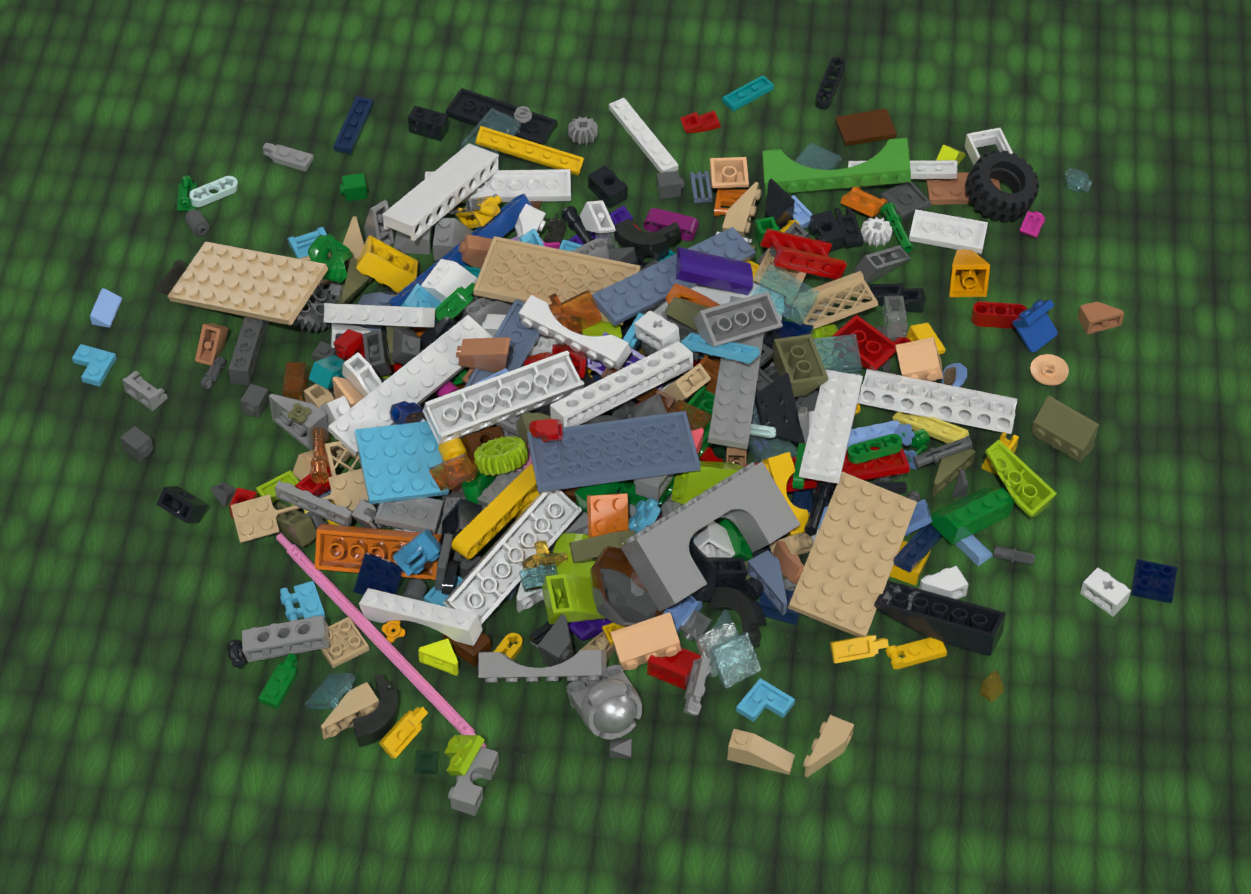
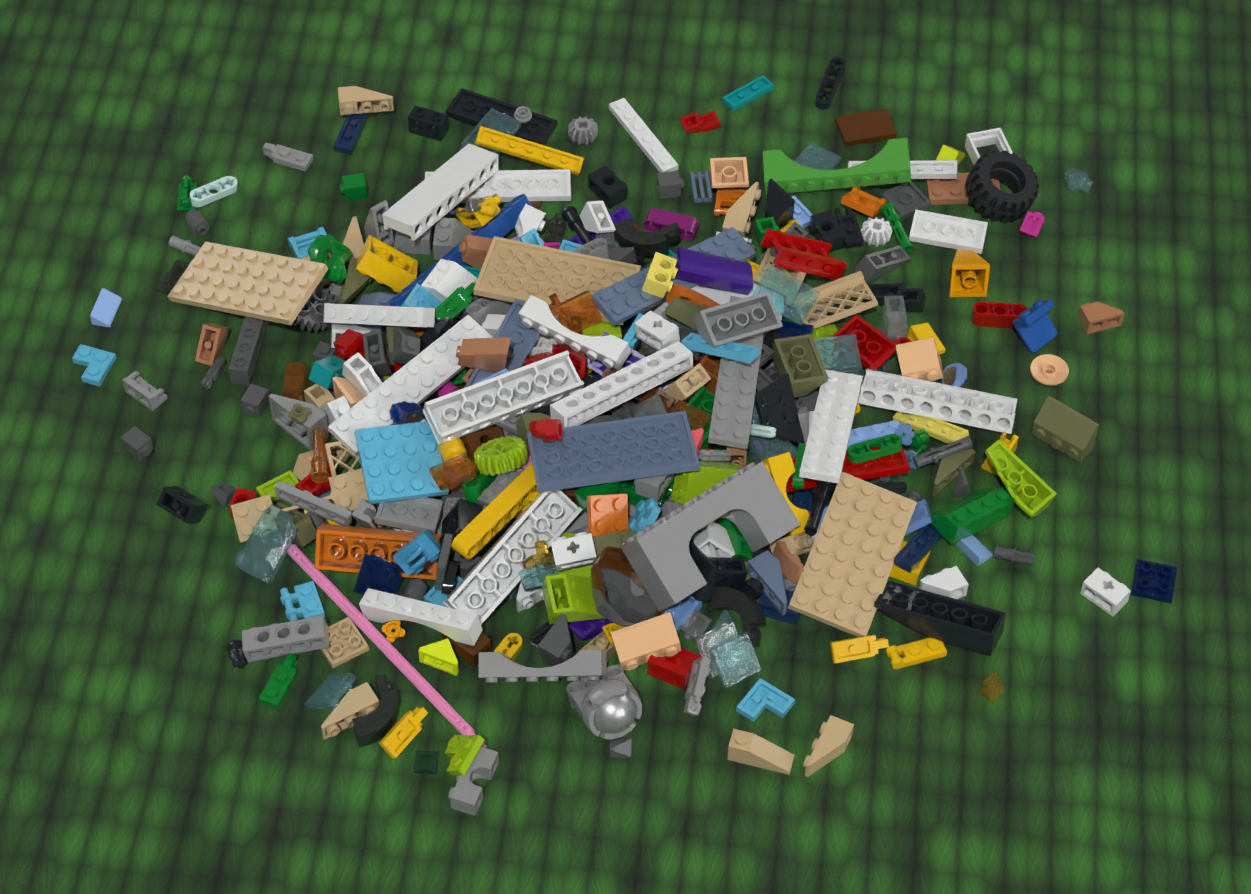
(183, 245): none -> light grey axle
(267, 544): none -> clear light blue slope
(361, 100): none -> tan slope
(584, 553): none -> white brick
(659, 275): none -> light yellow brick
(714, 455): none -> light grey axle

